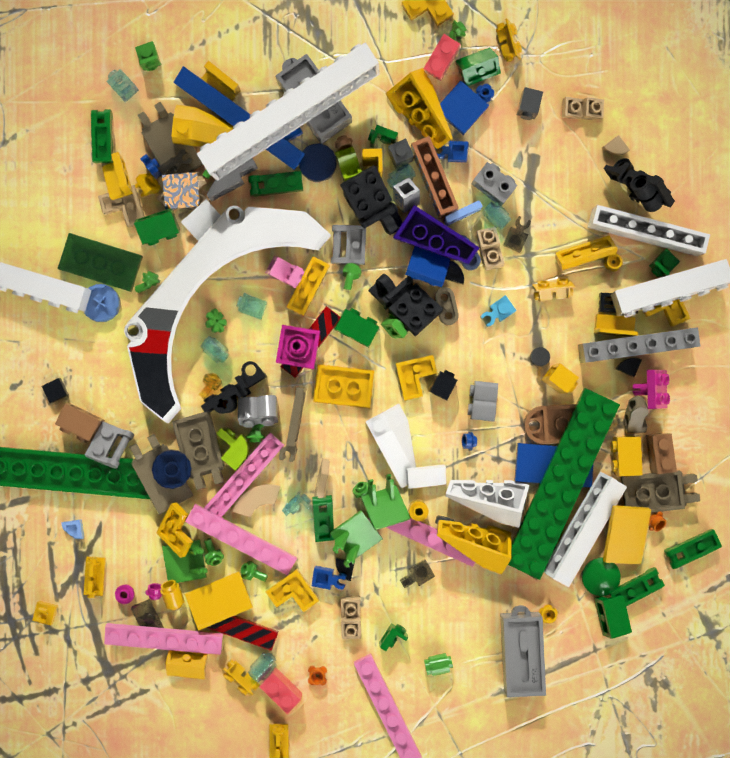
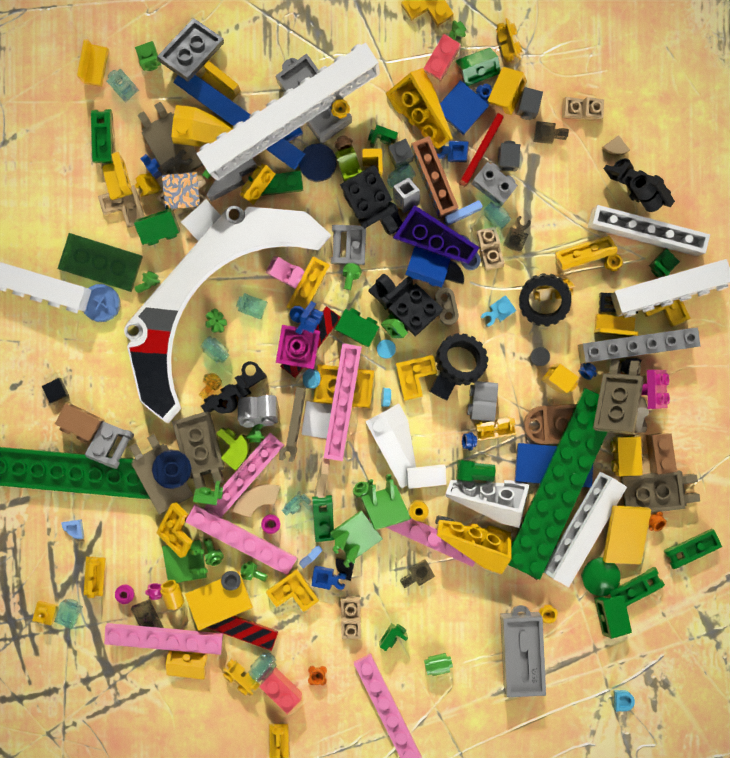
(68, 613): none -> clear light blue bracket
(92, 63): none -> yellow panel
(190, 49): none -> plate
(206, 496): none -> bright green bracket
(231, 580): none -> dark grey tile
(261, 178): none -> yellow hinge
(264, 524): none -> dark pink plate
(306, 317): none -> blue hips
(311, 378): none -> medium azure tile
(311, 556): none -> light blue tile
(316, 419): none -> white sticker
(335, 108): none -> yellow plate
(342, 402): none -> bright pink plate
(385, 397): none -> medium azure tile
(386, 349): none -> medium azure tile
(471, 471): none -> green piece
(472, 346): none -> black tyre
(481, 150): none -> red tile
(496, 429): none -> yellow hinge
(508, 89): none -> yellow panel
(509, 156): none -> dark grey brick
(539, 318): none -> black tyre
(546, 132): none -> clear smoke plate
(587, 371): none -> blue plate
(619, 399): none -> dark tan tile
(623, 700): none -> medium azure tile

